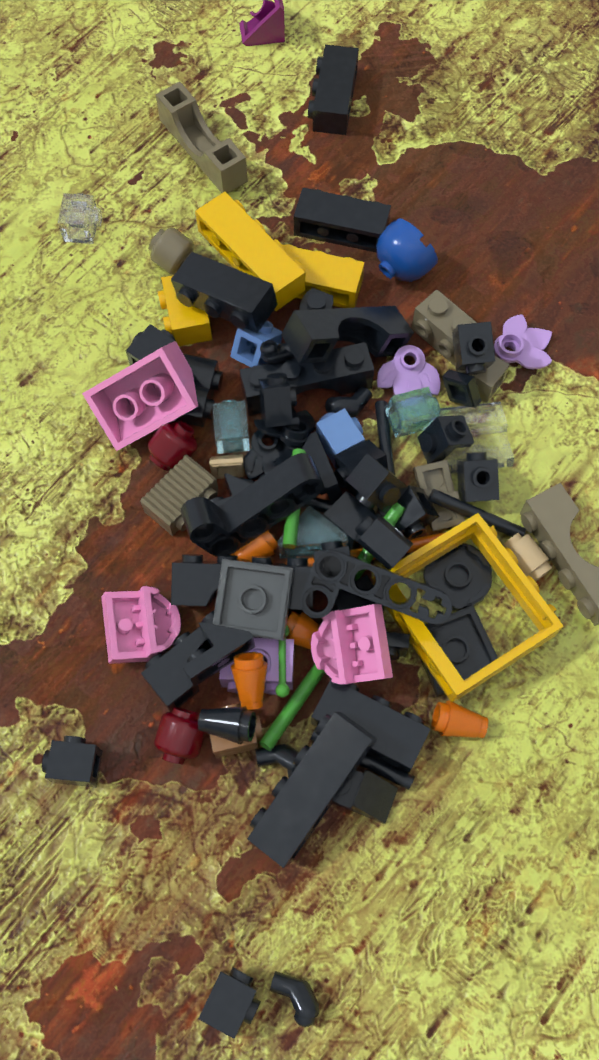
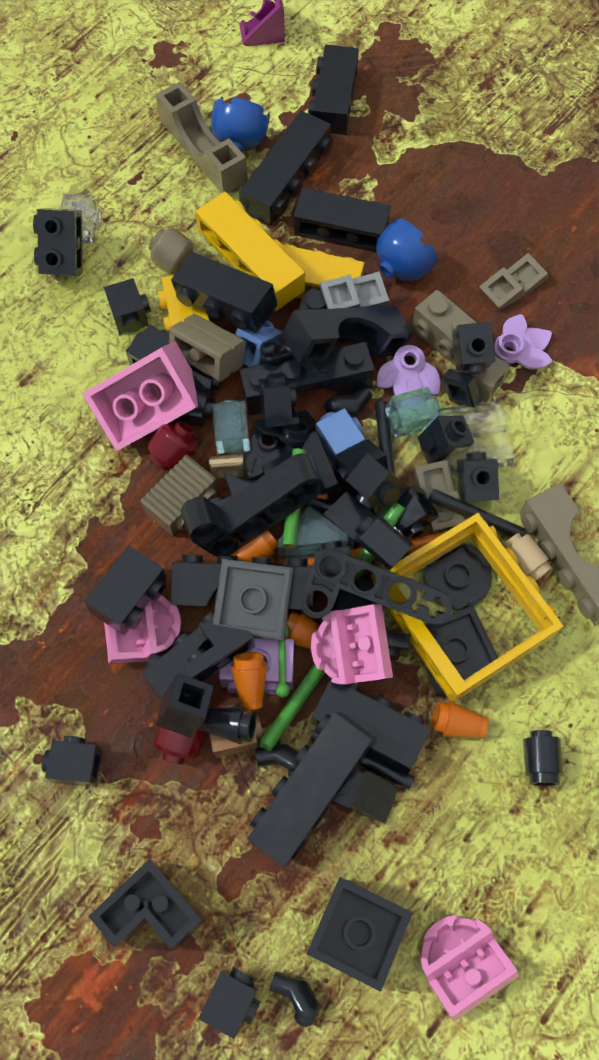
(59, 241): none -> black brick
(127, 306): none -> black brick
(127, 591): none -> black brick
(144, 899): none -> black brick
(184, 705): none -> black brick
(208, 346): none -> dark tan brick
(239, 121): none -> blue cylinder
(286, 168): none -> black brick
(355, 292): none -> light grey slope
(359, 933): none -> black brick
(464, 964): none -> bright pink slope
(514, 283): none -> dark tan slope
(543, 758): none -> black brick

